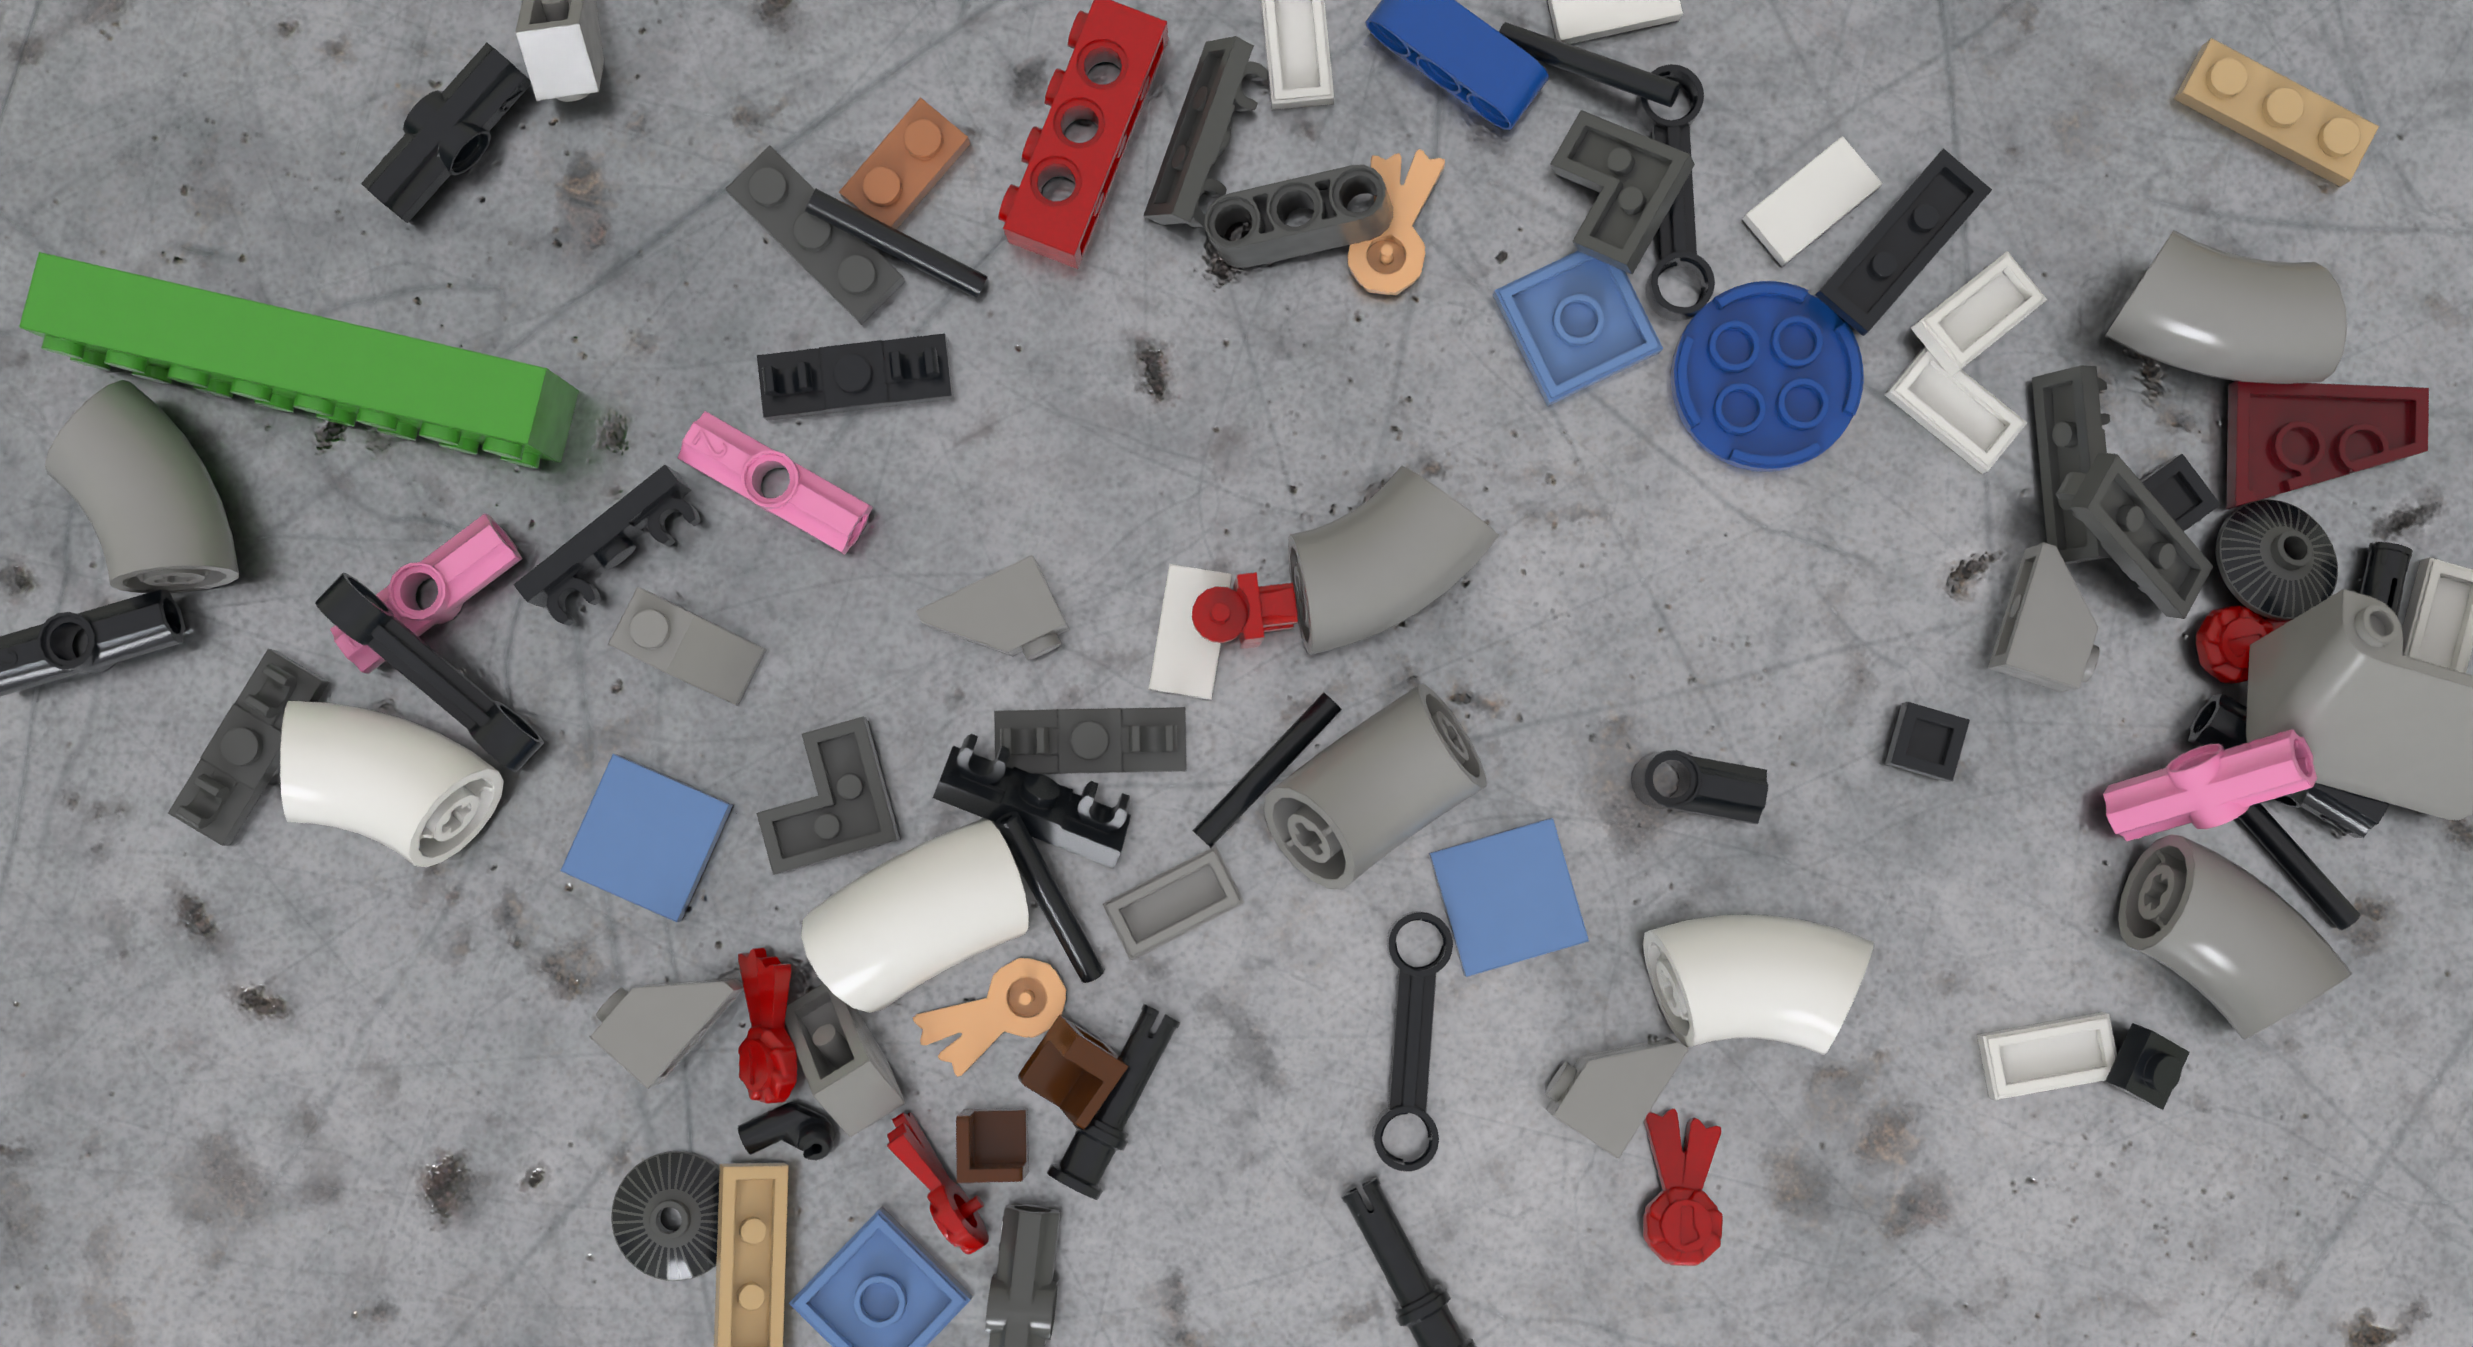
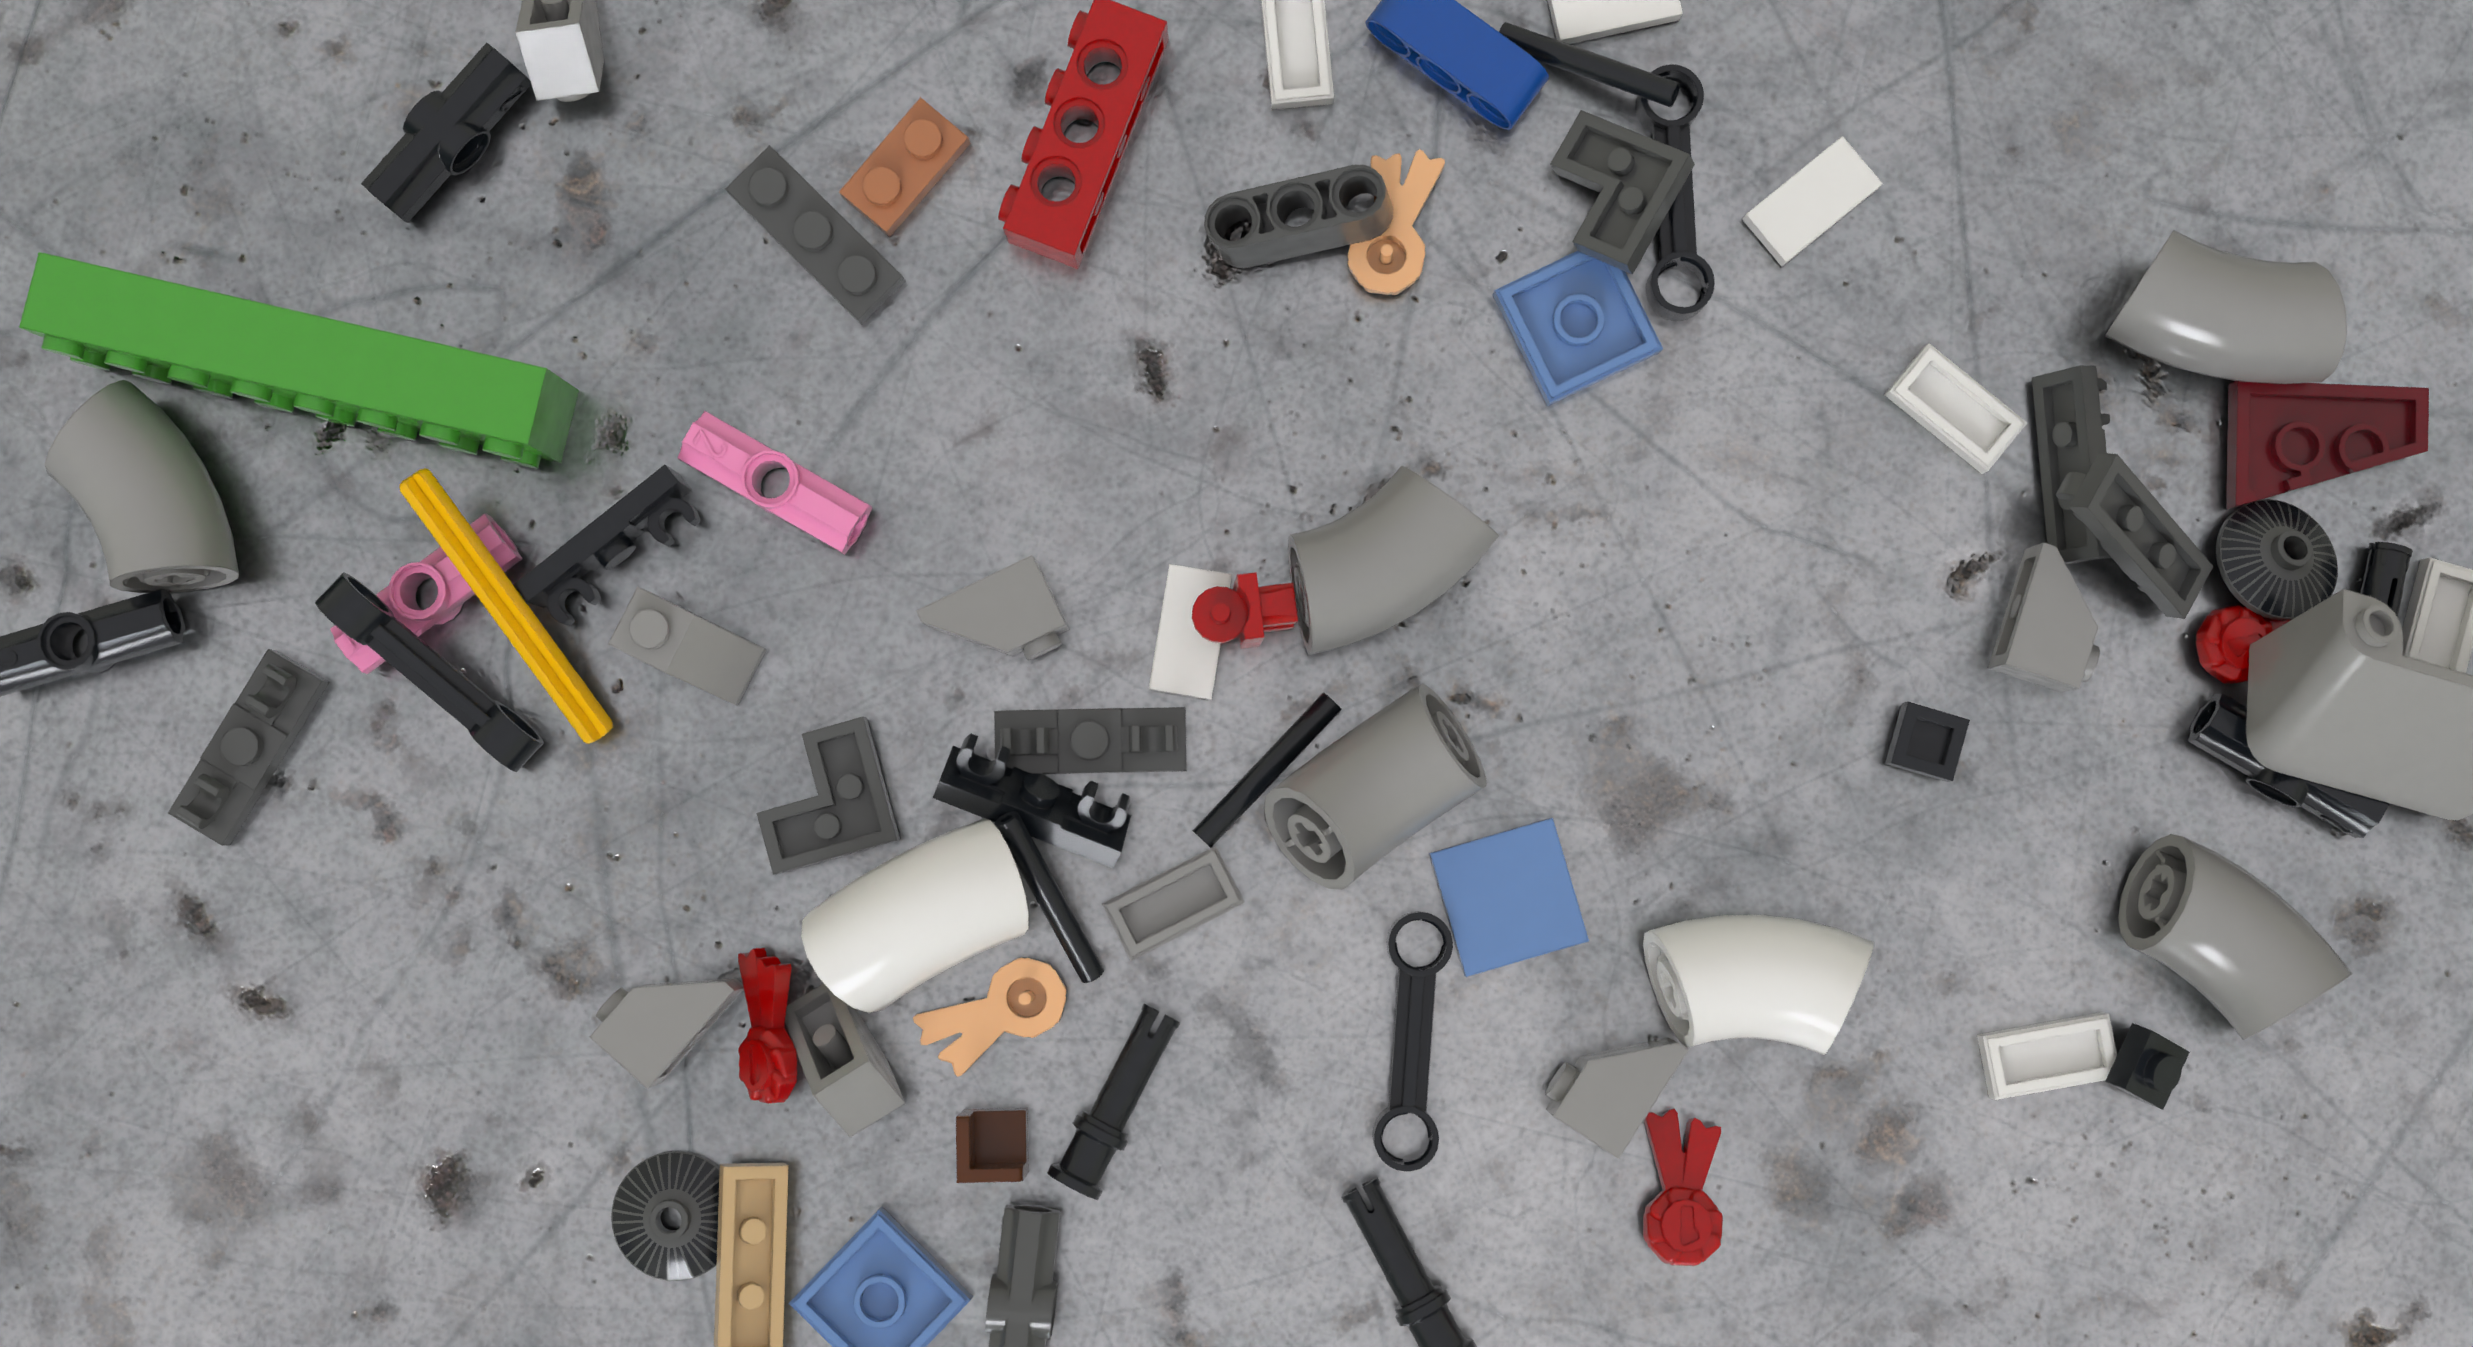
(384, 780): white brick -> none
(506, 605): none -> yellow axle
(646, 838): medium blue tile -> none
(793, 1125): black arm -> none
(855, 377): black plate -> none
(896, 243): black piece -> none
(949, 1205): red piece -> none
(1073, 1071): reddish brown panel -> none
(1203, 132): dark grey plate -> none
(1704, 786): black piece -> none
(1766, 376): blue tile -> none
(1903, 242): black plate -> none
(1978, 314): white tile -> none
(2181, 491): black plate -> none
(2210, 785): bright pink piece -> none
(2276, 112): tan plate -> none
(2300, 866): black piece -> none

